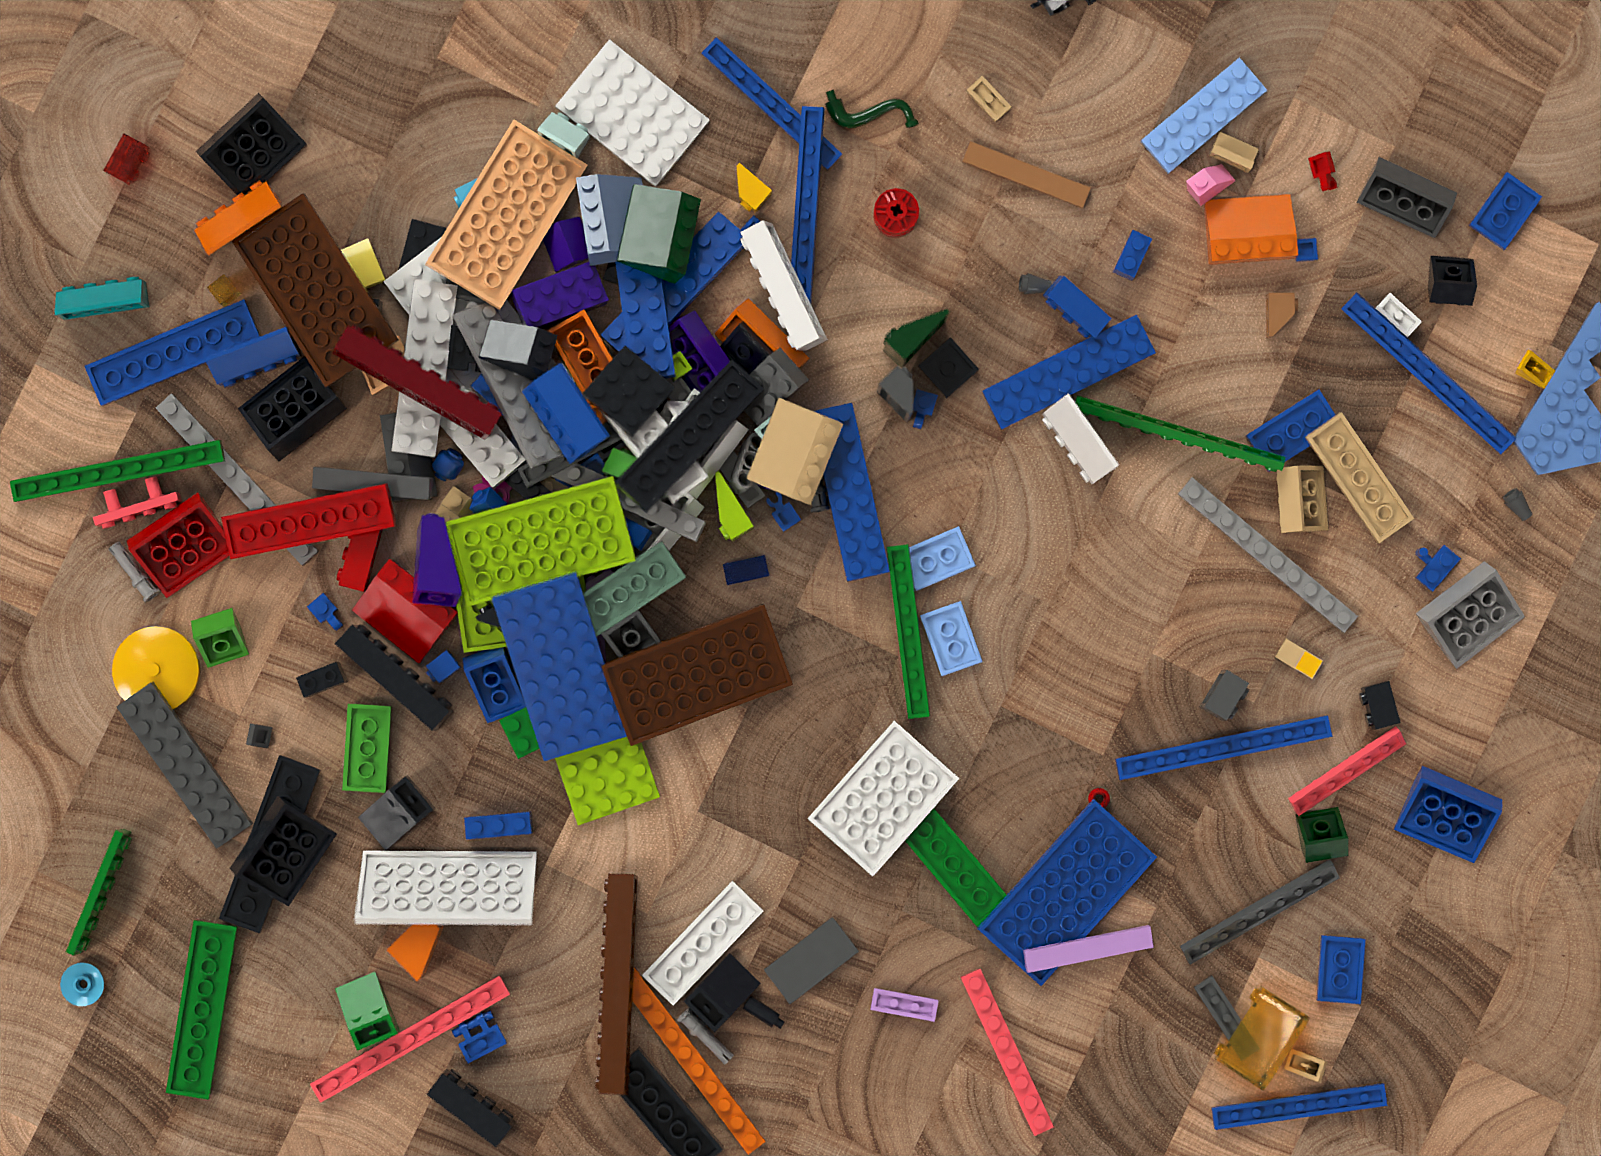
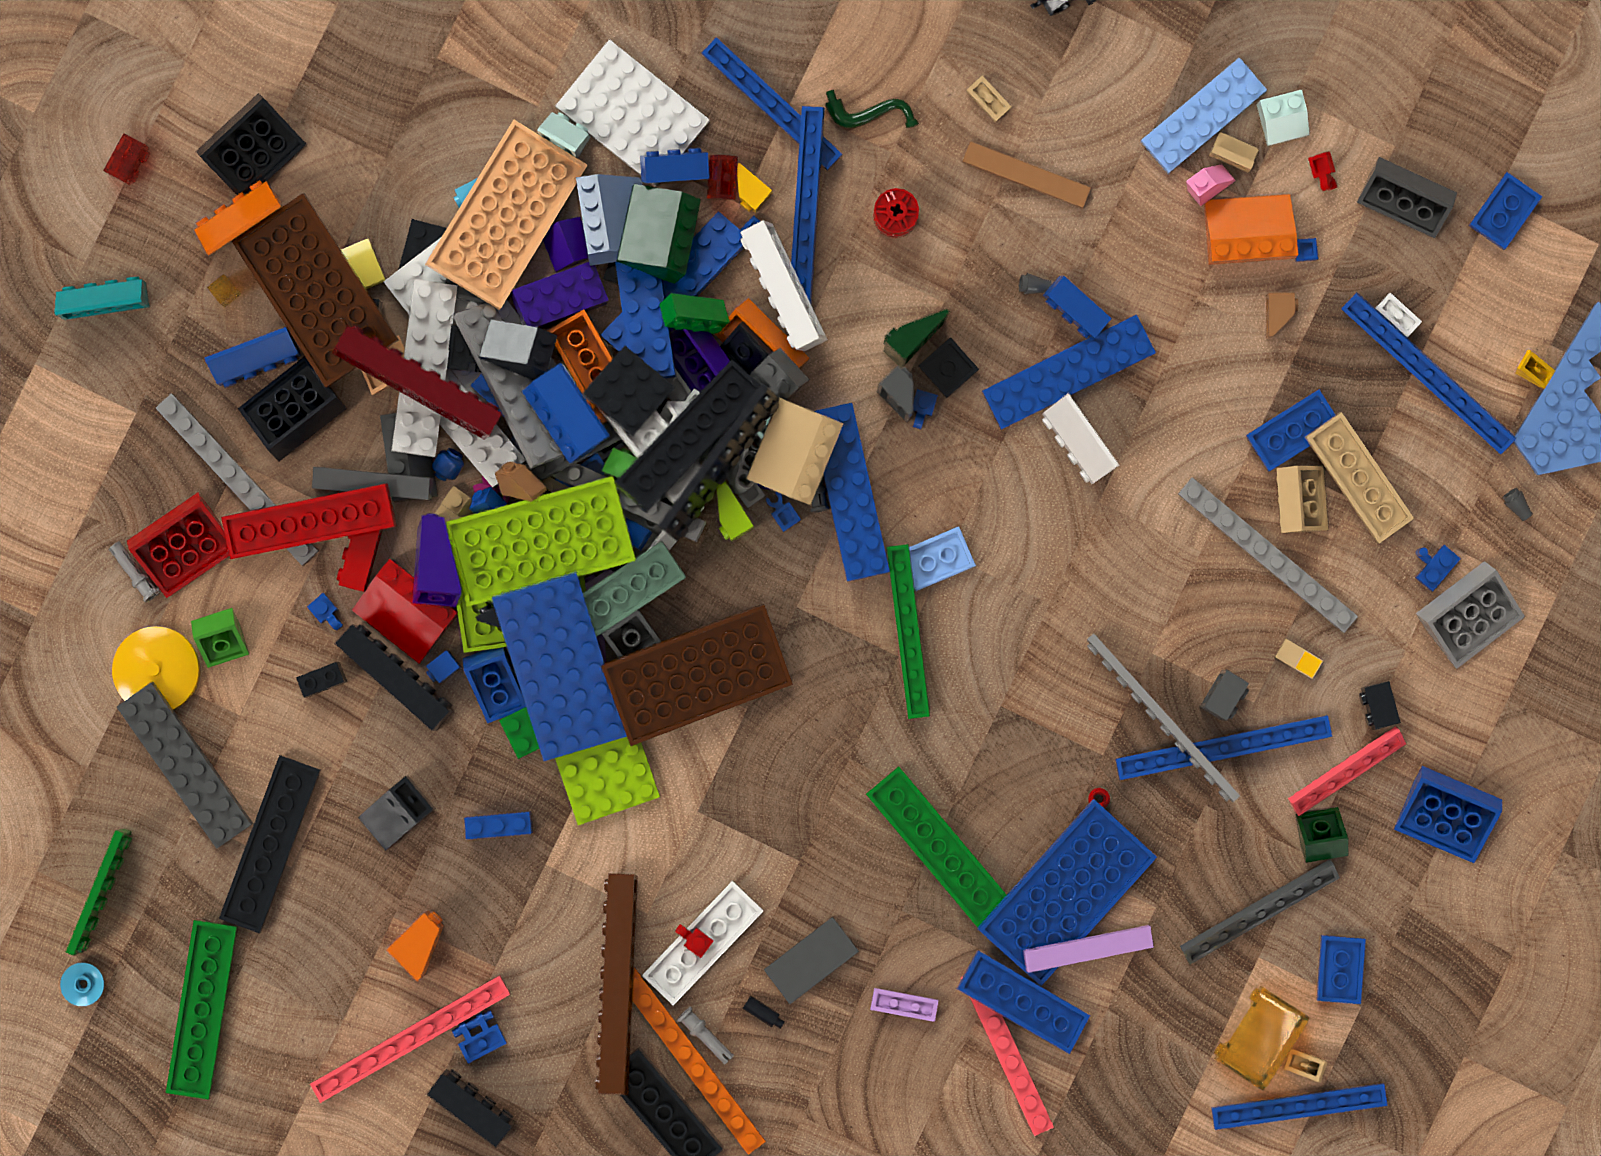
(117, 471): green plate -> none
(127, 514): coral plate -> none
(170, 352): blue plate -> none
(259, 735): dark grey plate -> none
(282, 851): black slope -> none
(366, 1011): slope -> none
(367, 748): bright green plate -> none
(446, 887): white plate -> none
(519, 482): none -> medium nougat slope
(674, 166): none -> blue brick
(681, 366): lime plate -> none
(694, 313): none -> green brick
(696, 941): none -> red plate
(720, 461): none -> black plate
(722, 177): none -> clear red brick
(722, 992): black slope -> none
(746, 570): clear blue tile -> none
(883, 798): white plate -> none
(951, 638): light blue tile -> none
(1023, 1002): none -> blue plate
(1132, 255): blue brick -> none
(1168, 726): none -> light grey plate
(1186, 435): green plate -> none
(1218, 1005): dark grey plate -> none
(1284, 117): none -> light aqua slope
(1452, 280): black slope -> none

